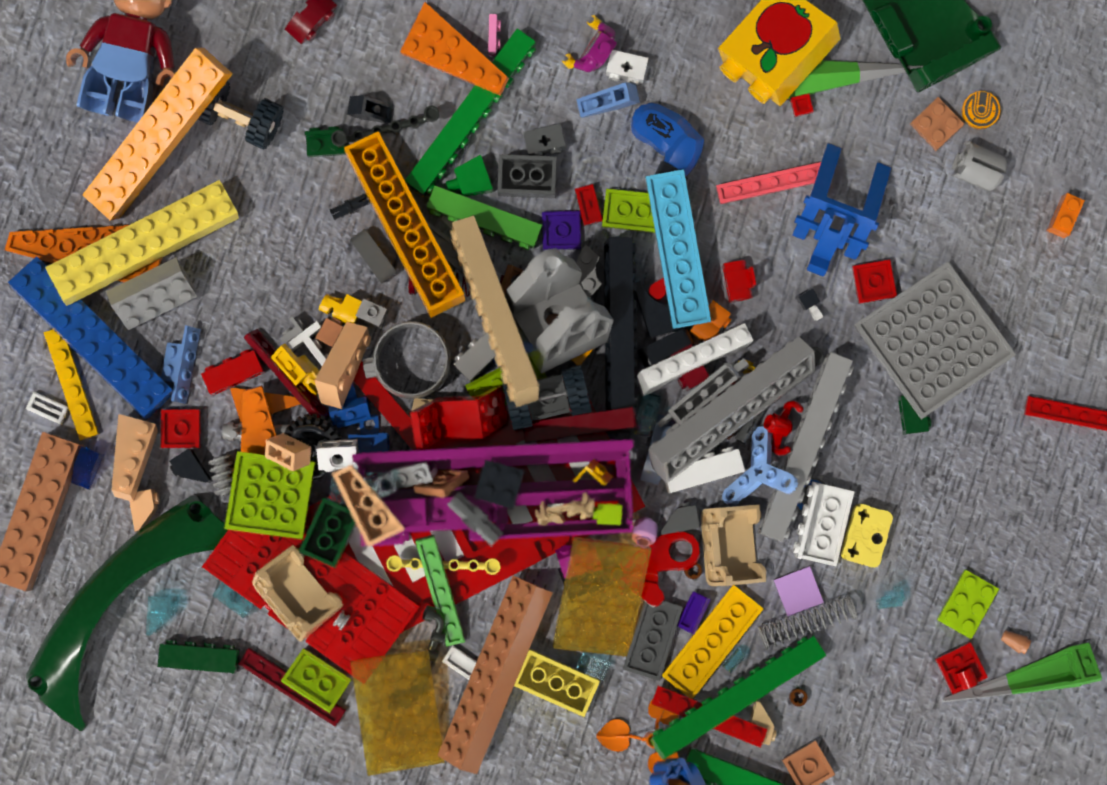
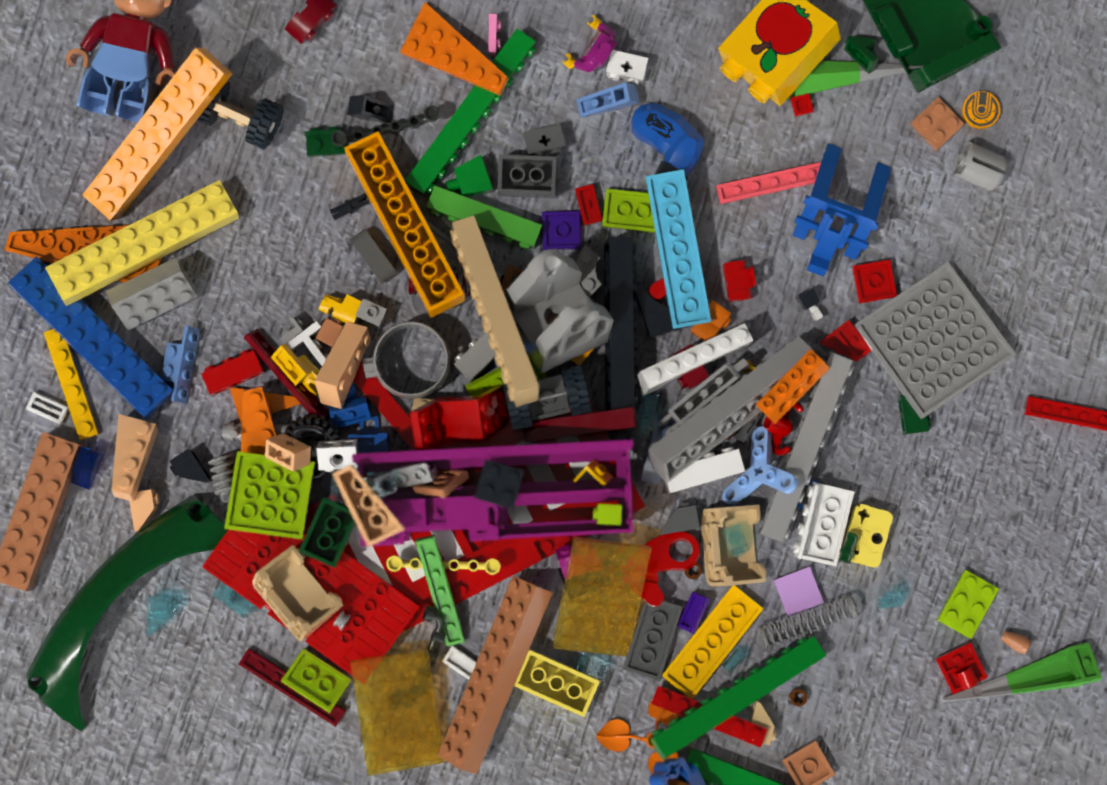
(181, 428): red plate -> none
(199, 658): dark green brick -> none
(475, 518): dark grey piece -> none
(553, 514): tan piece -> none
(645, 531): lavender head -> none
(665, 347): black beam -> none
(735, 541): none -> clear light blue bracket
(792, 386): none -> orange brick
(847, 342): none -> red wing
(847, 551): none -> dark green pin
(862, 52): none -> dark green slope
(1065, 215): orange brick -> none

